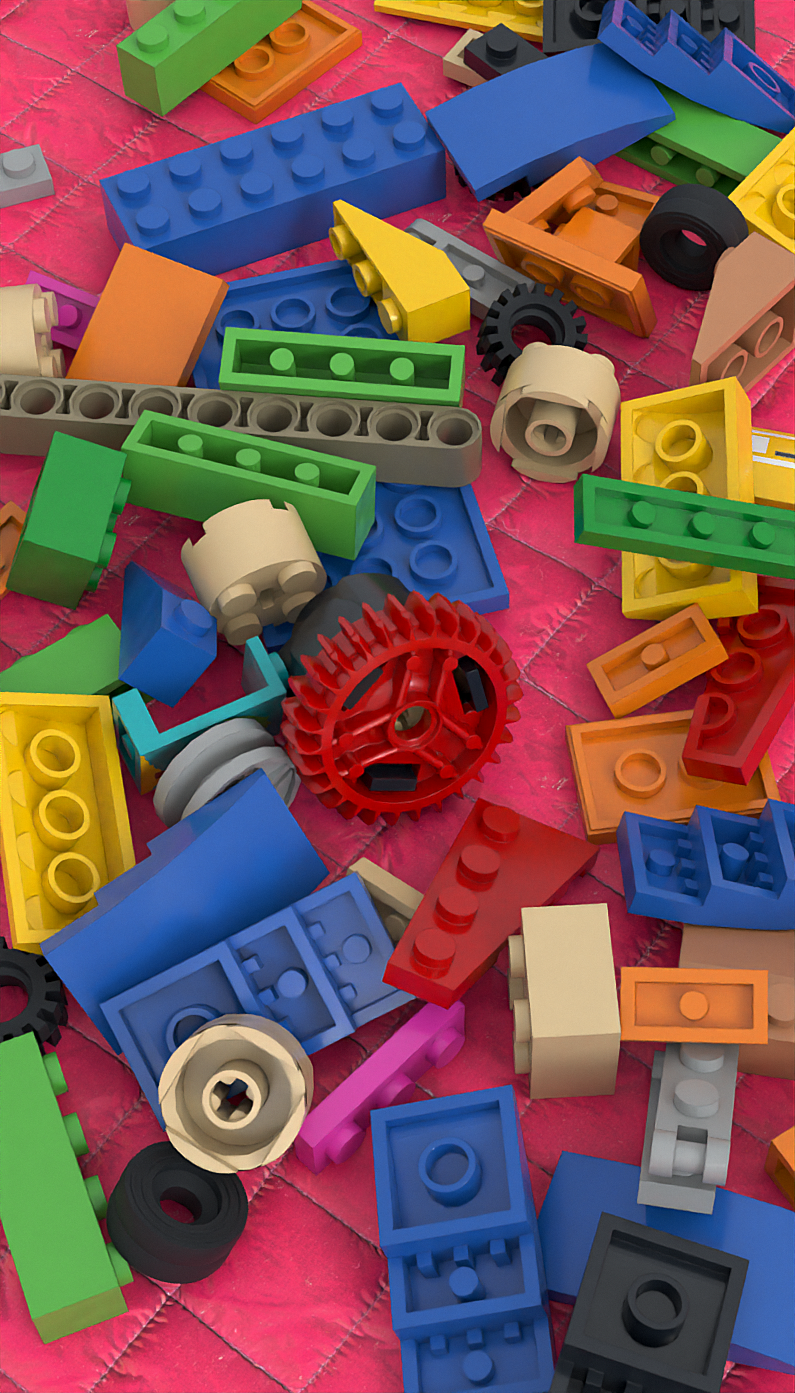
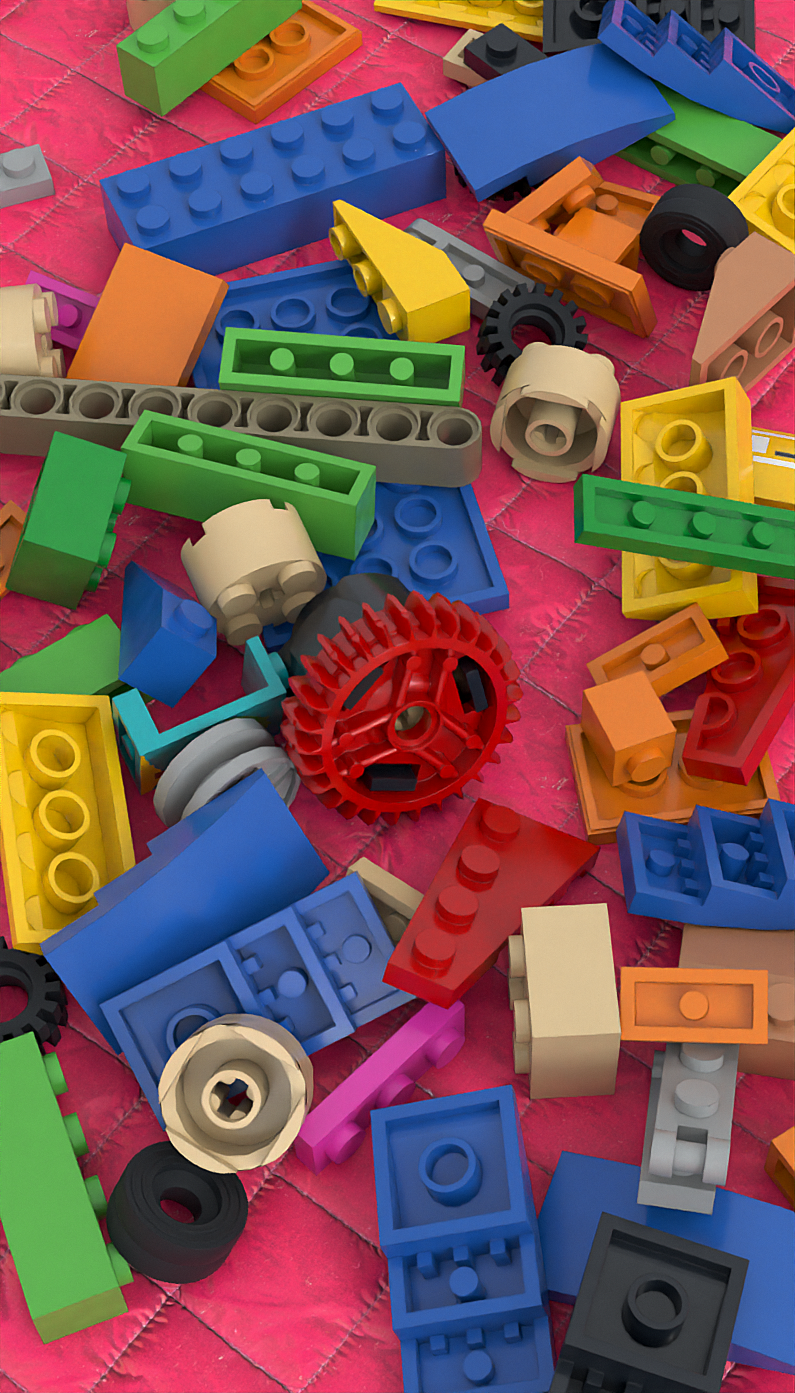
(628, 729): none -> orange brick

